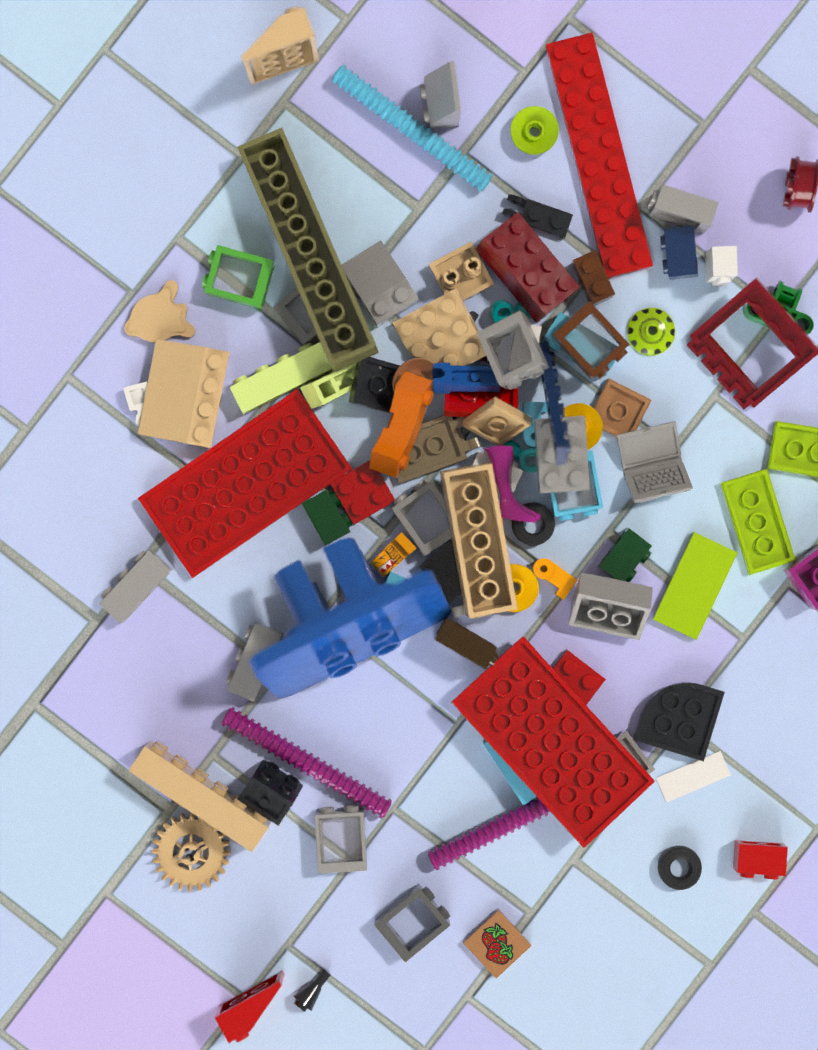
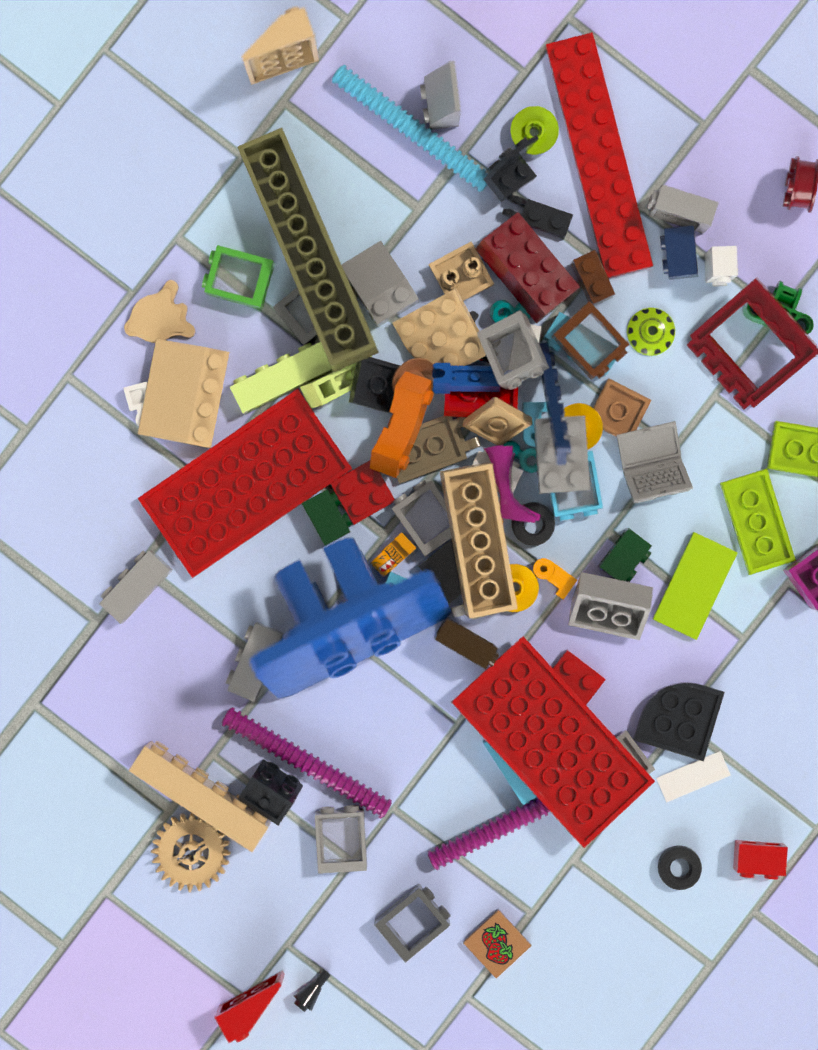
(511, 171): none -> black bracket

